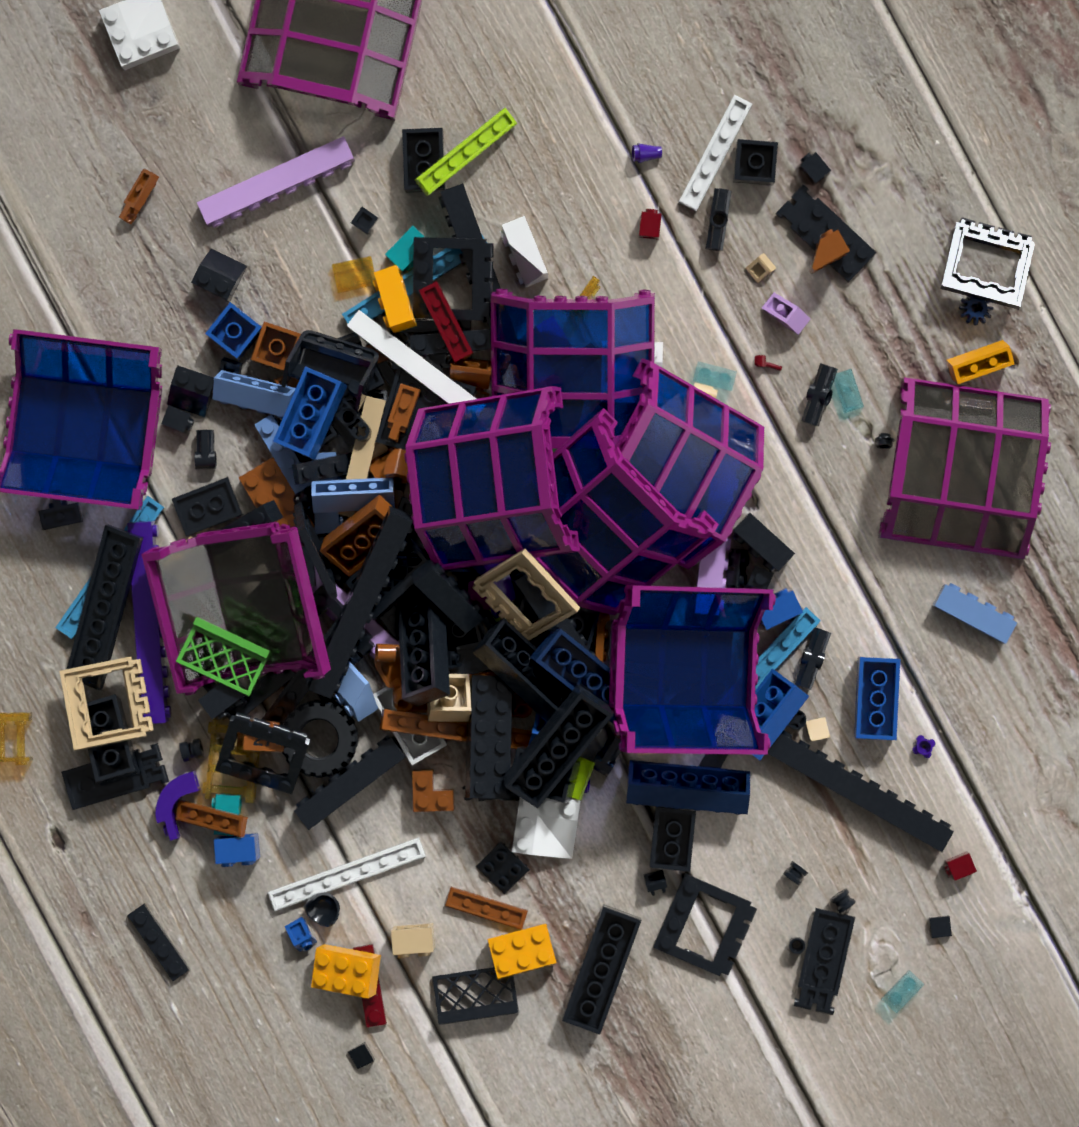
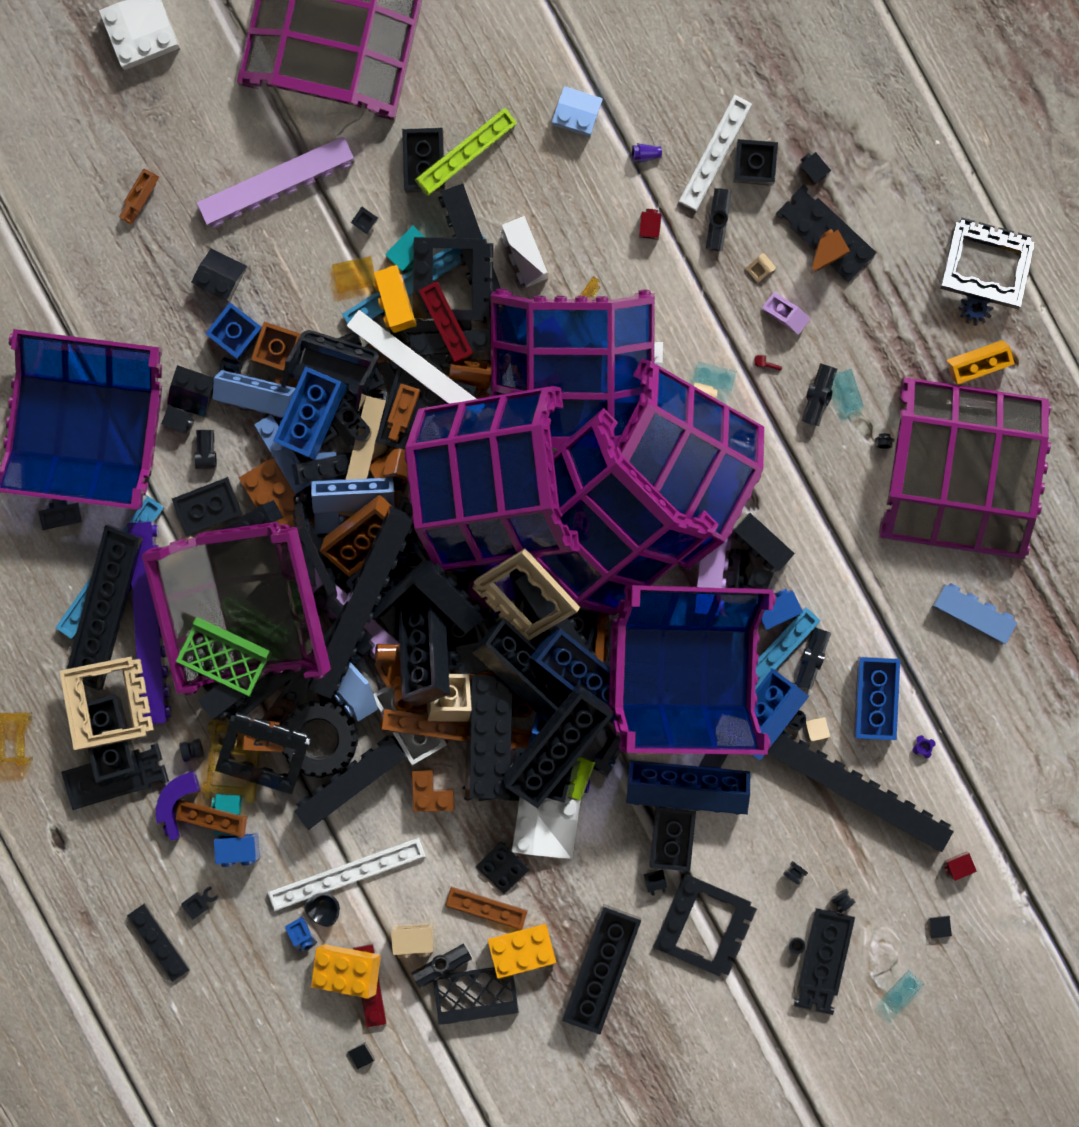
(197, 904): none -> black plate
(452, 959): none -> black piece
(577, 111): none -> light blue slope

